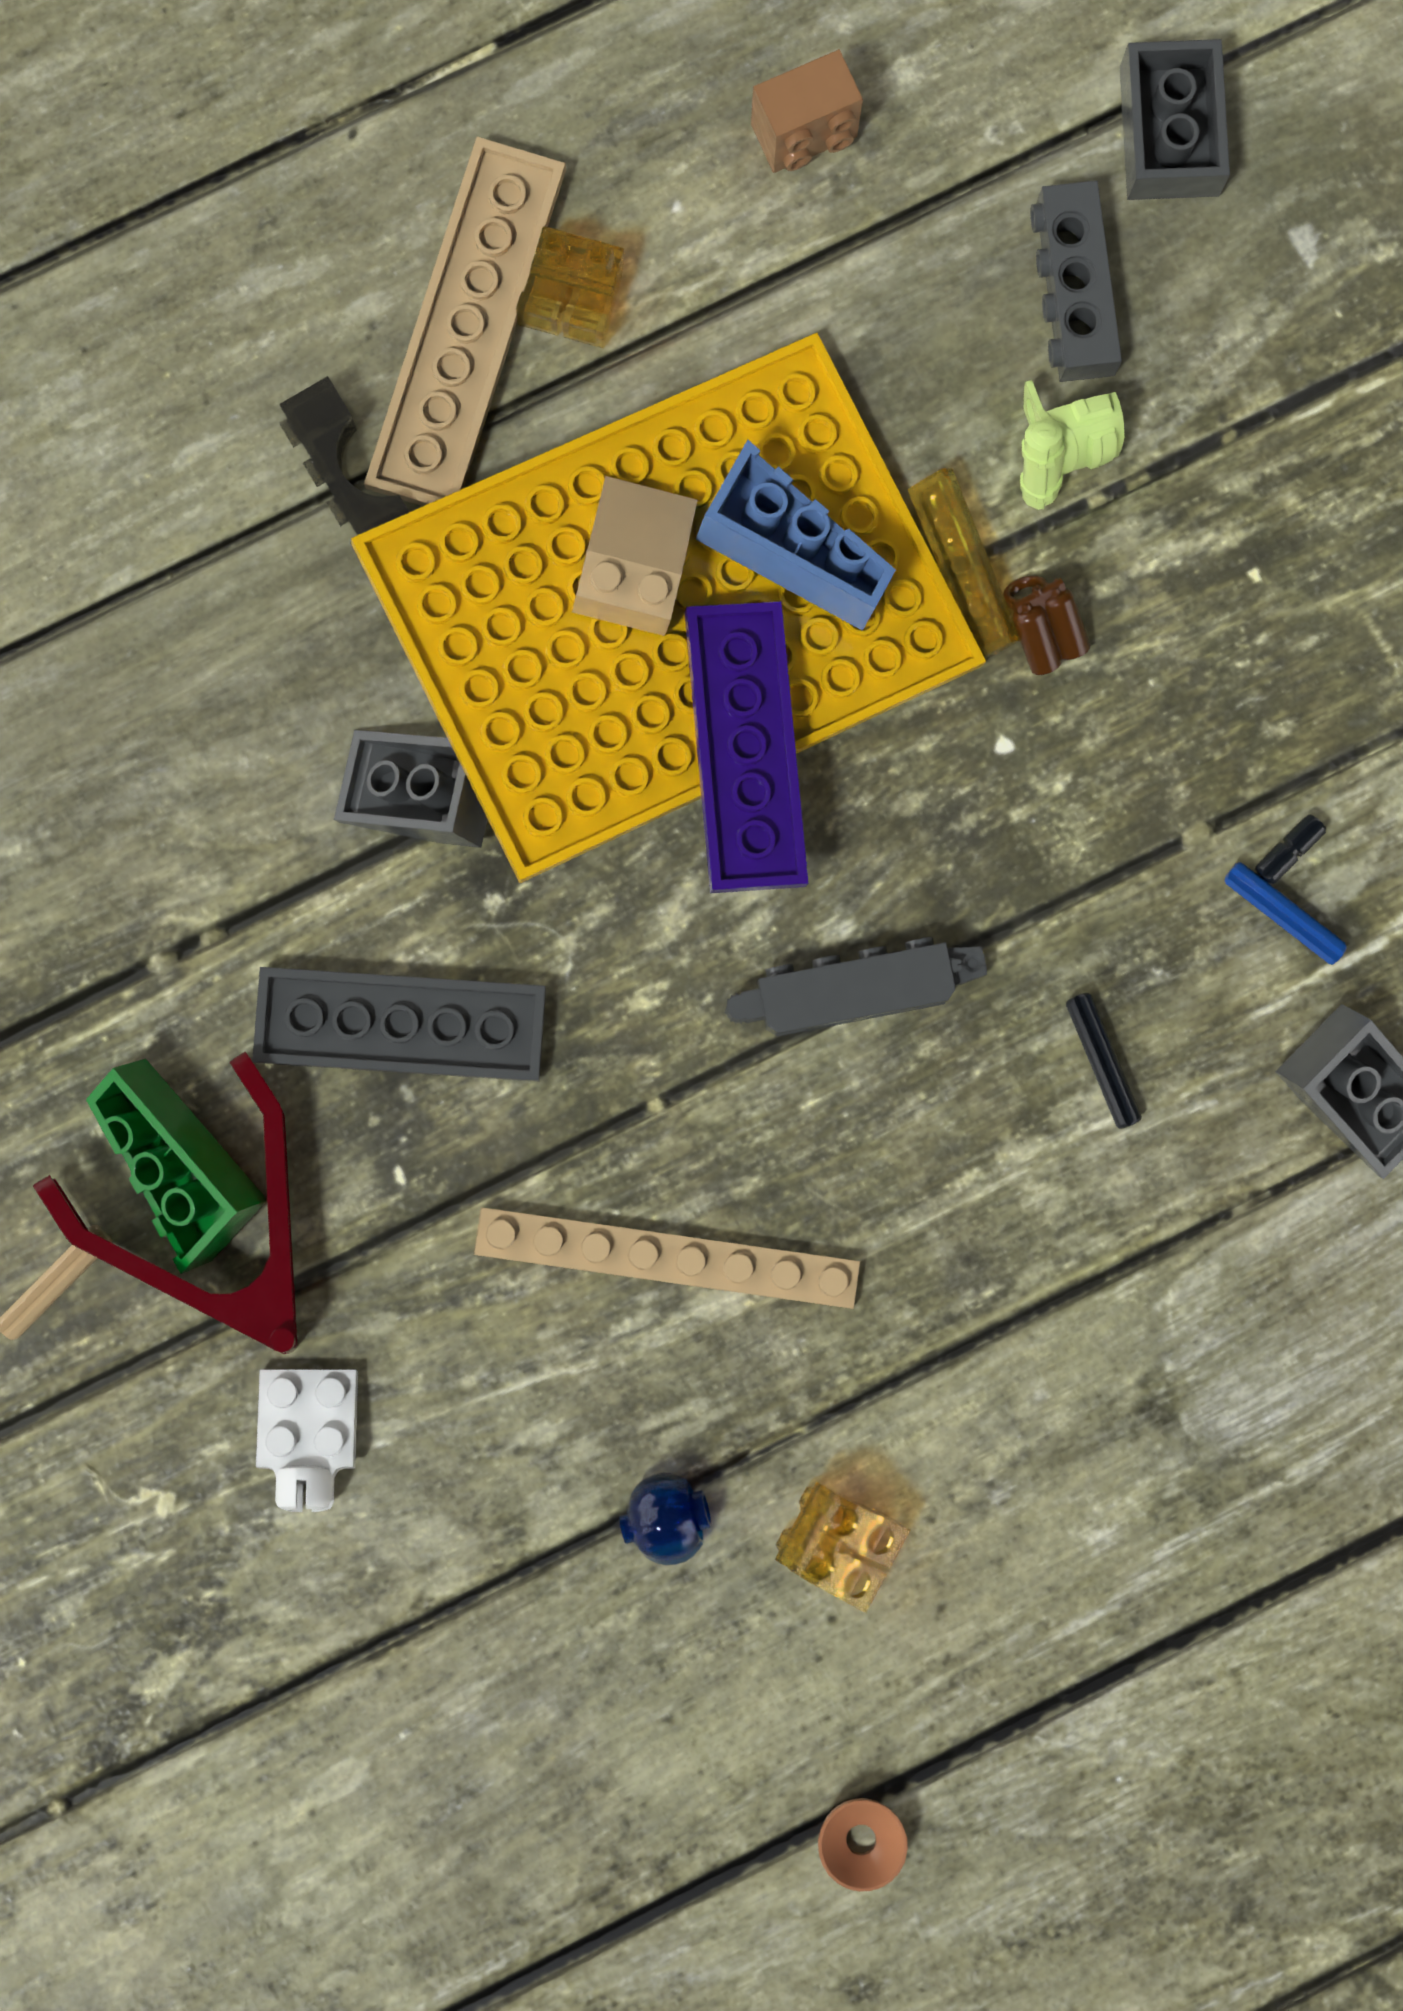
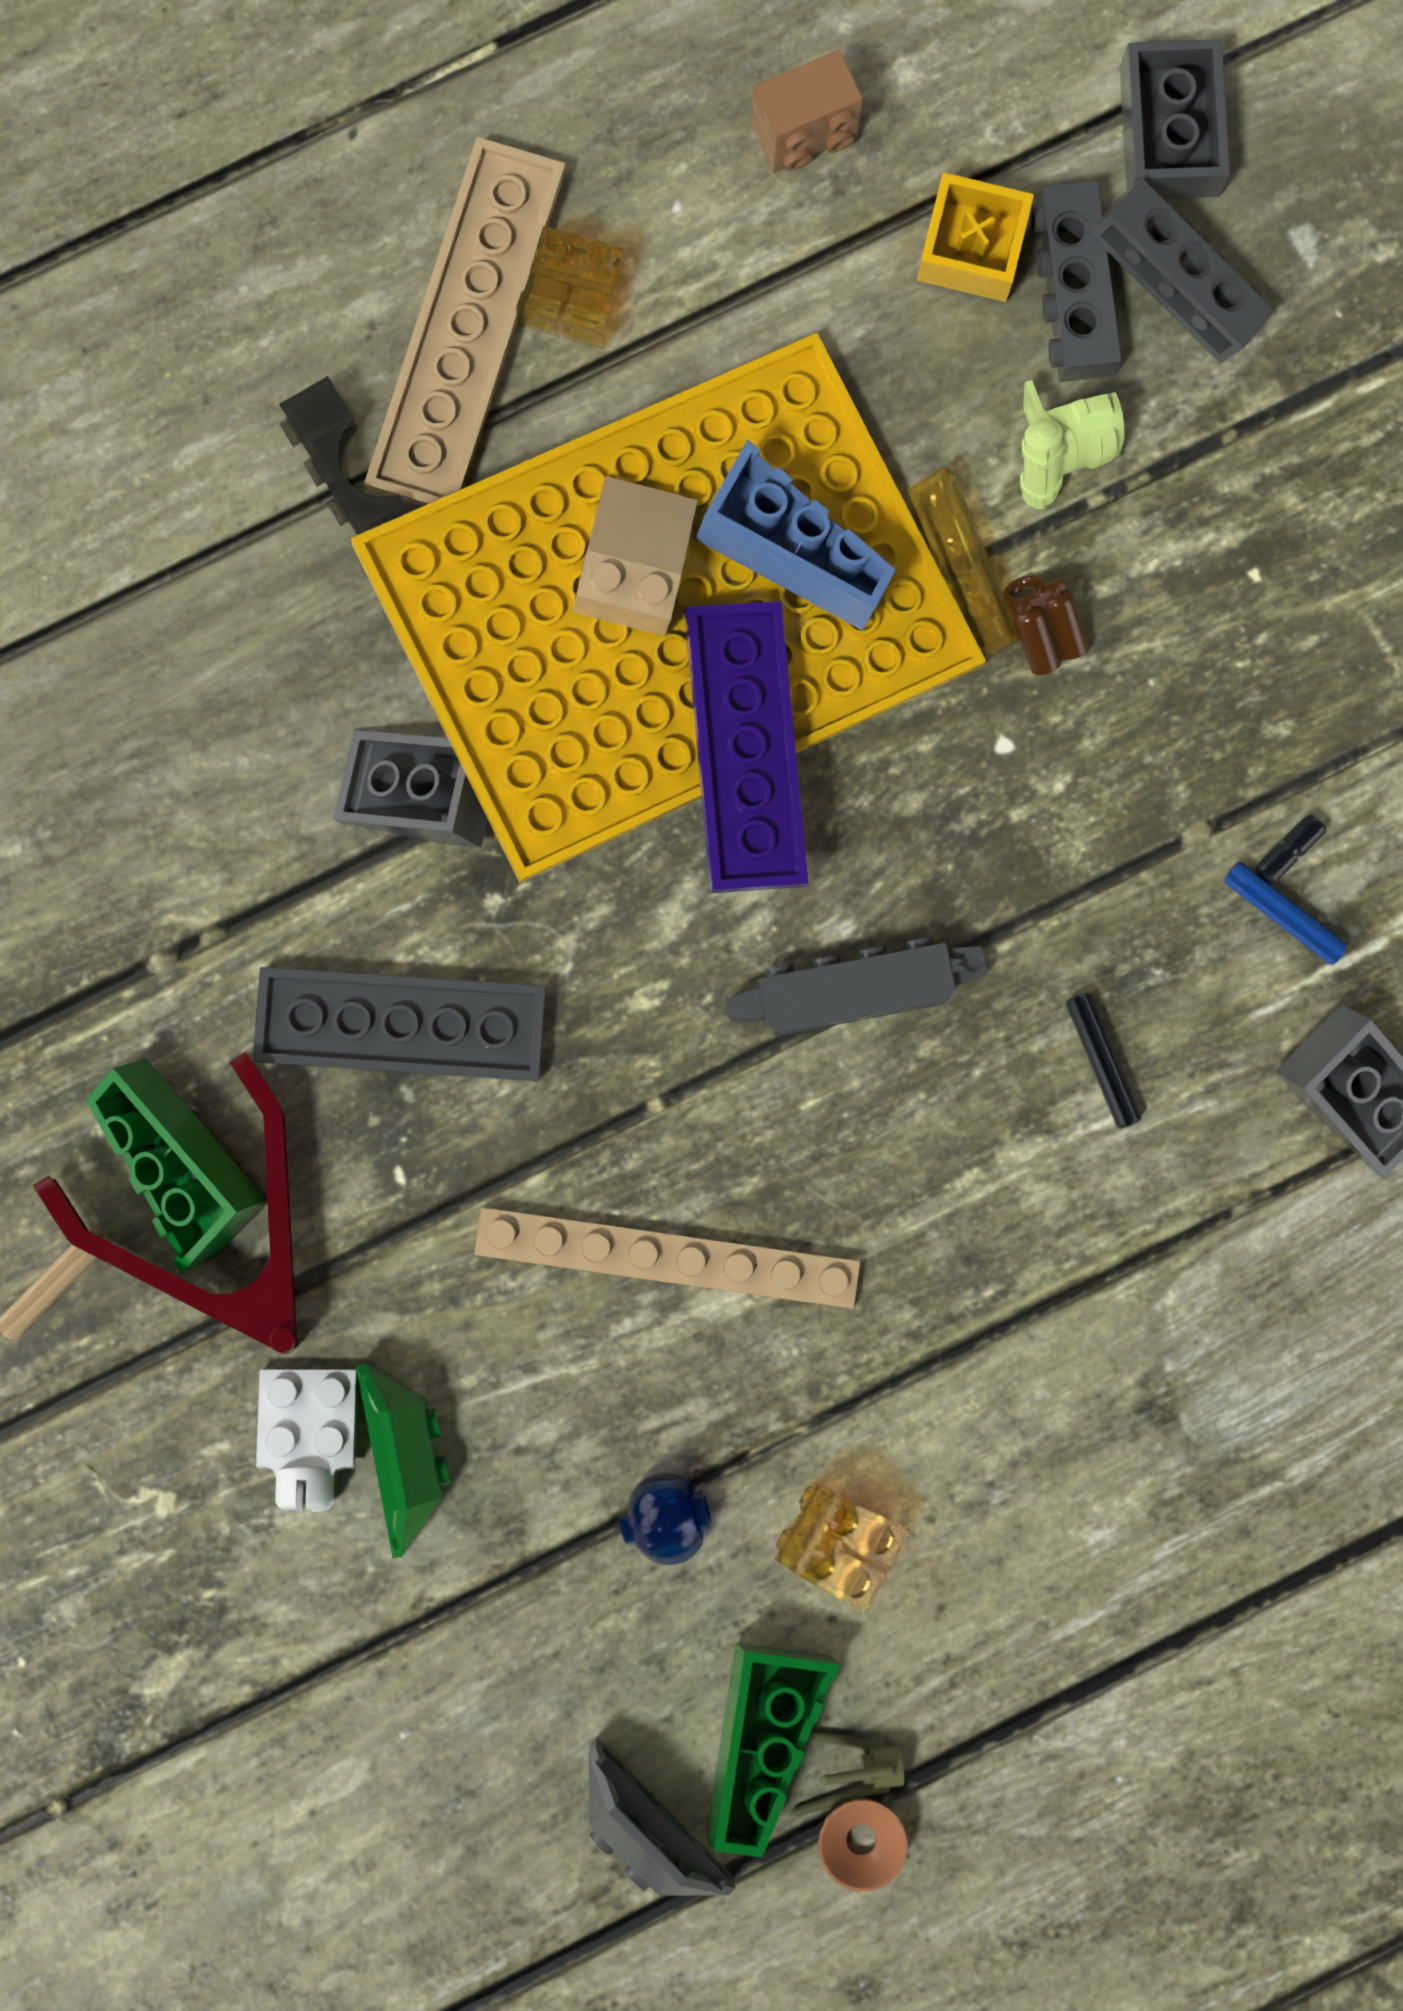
(403, 1454): none -> green wedge
(647, 1834): none -> dark grey wedge
(766, 1724): none -> green wedge
(878, 1770): none -> olive plant
(975, 237): none -> yellow brick
(1158, 267): none -> dark grey brick

